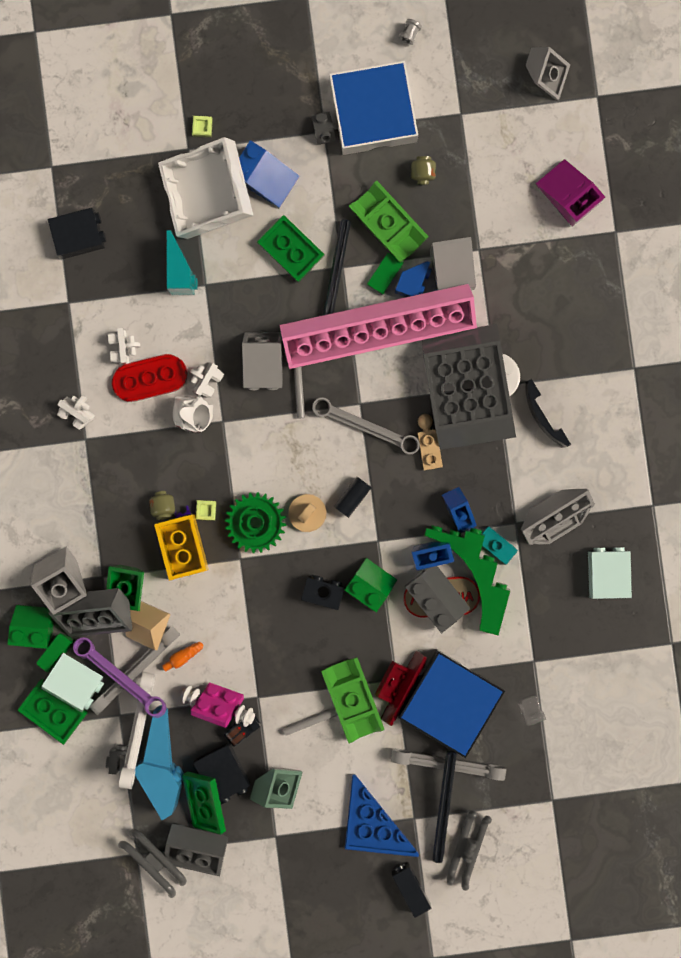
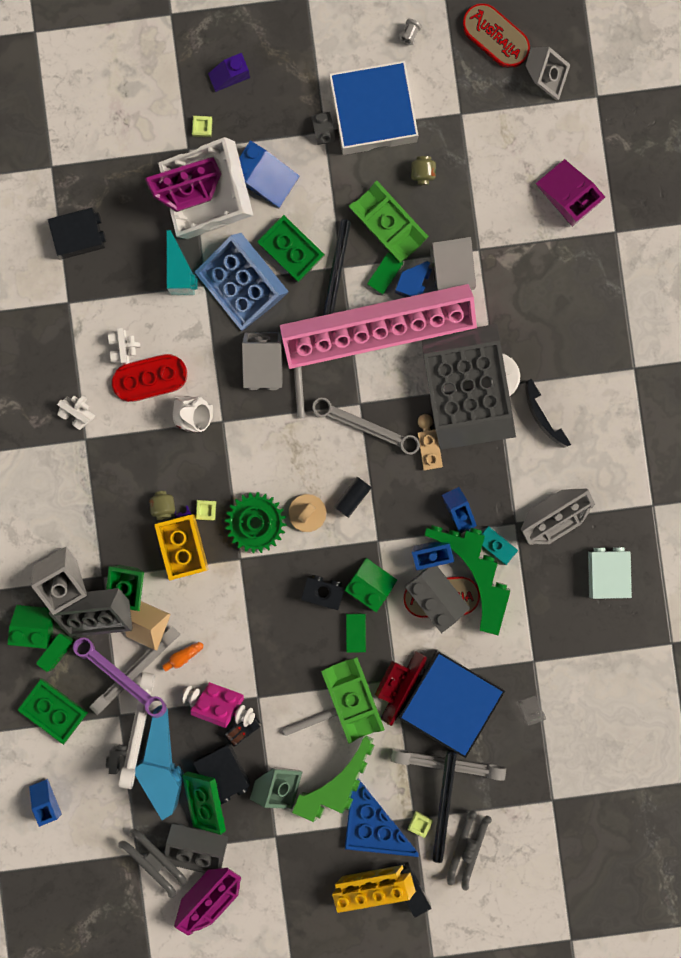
(44, 803): none -> blue slope
(73, 683): light aqua brick -> none
(186, 185): none -> magenta wedge
(207, 900): none -> magenta wedge
(210, 372): white hips -> none
(229, 72): none -> dark purple slope
(241, 281): none -> medium blue slope
(337, 792): none -> bright green arch
(356, 633): none -> green tile
(373, 889): none -> yellow brick
(420, 824): none -> yellowish green tile
(496, 35): none -> dark tan tile

